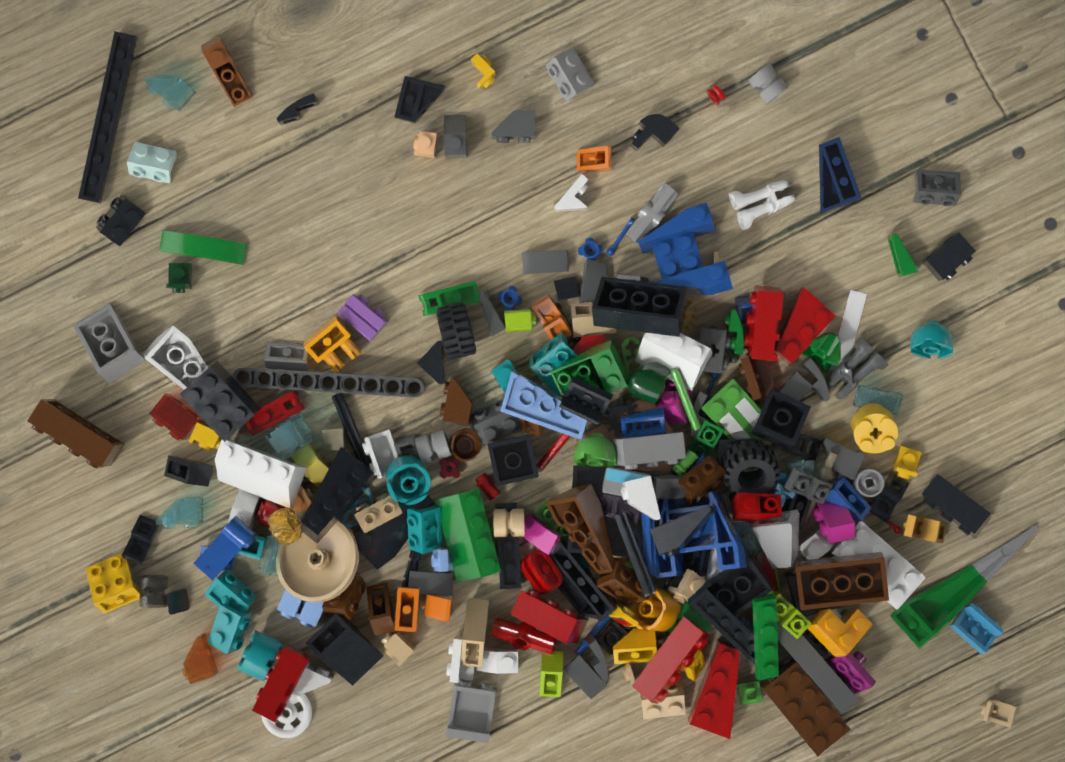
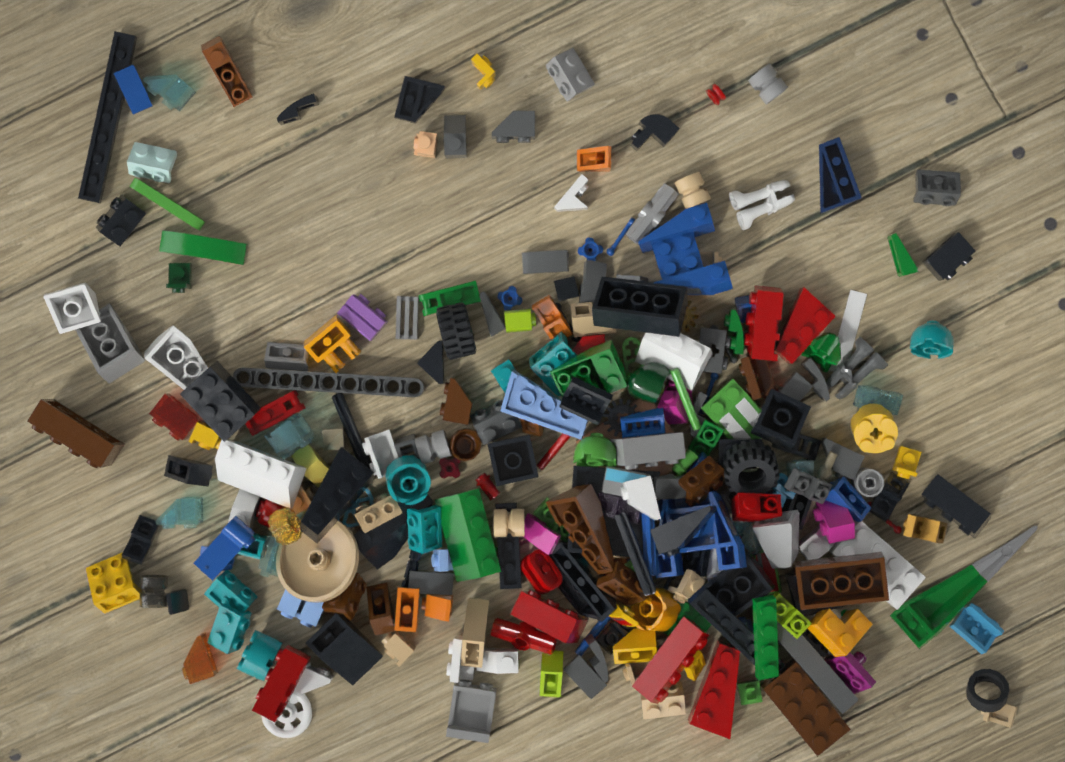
(73, 307): none -> white slope
(133, 89): none -> blue slope
(167, 203): none -> bright green beam
(407, 299): none -> light grey tile
(692, 190): none -> tan wheel
(982, 704): none -> black tyre

